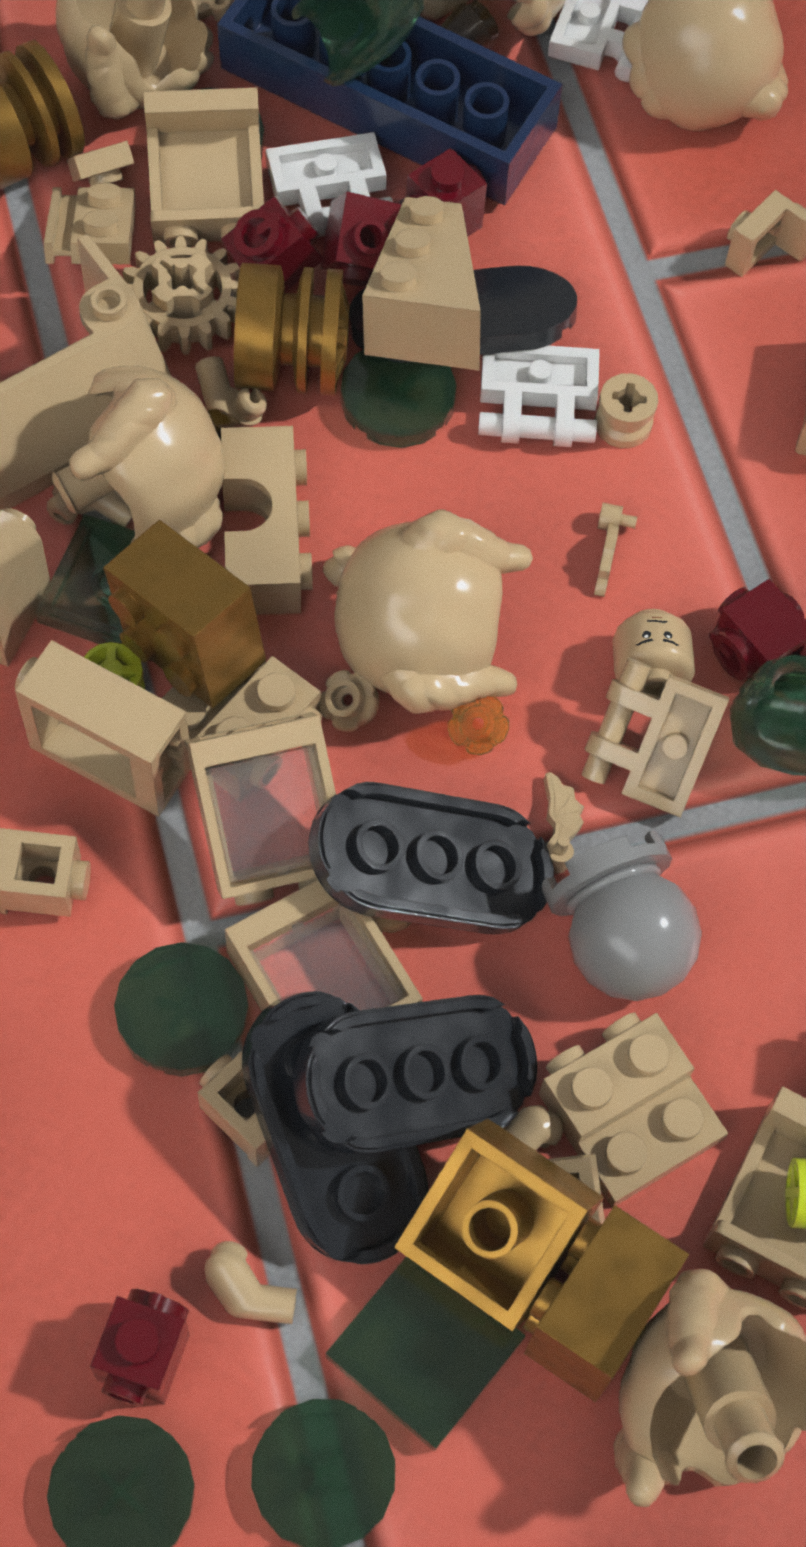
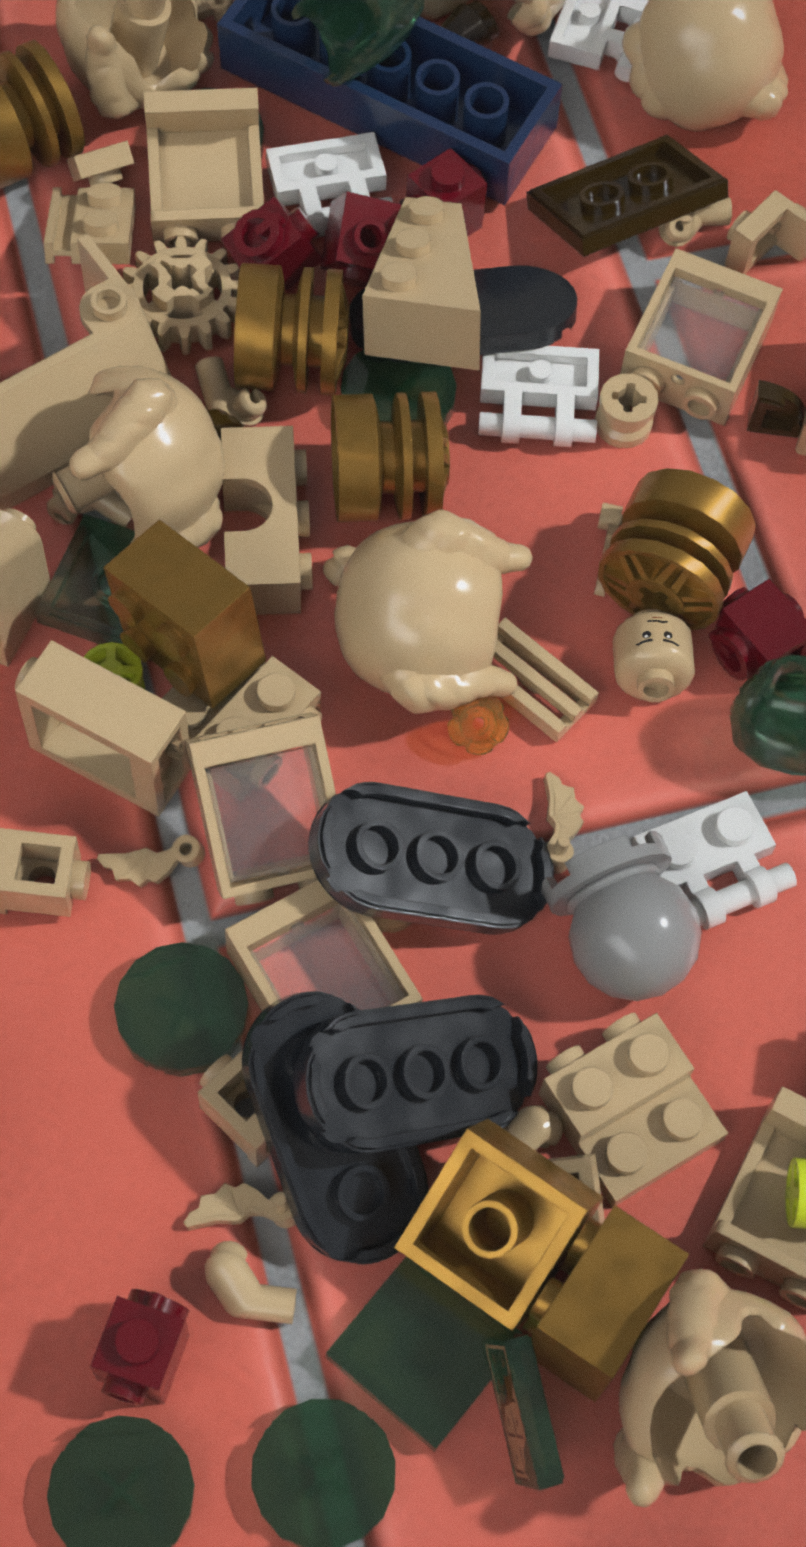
(148, 866): none -> tan piece
(236, 1205): none -> tan piece
(364, 703): tan plate -> none
(387, 456): none -> pearl gold wheel
(523, 1410): none -> clear green tile
(551, 669): none -> tan tile
(626, 195): none -> dark brown tile
(674, 742): tan plate -> none
(677, 546): none -> pearl gold wheel
(682, 229): none -> tan arm
(701, 335): none -> window
(721, 841): none -> white plate
(775, 411): none -> dark brown tile

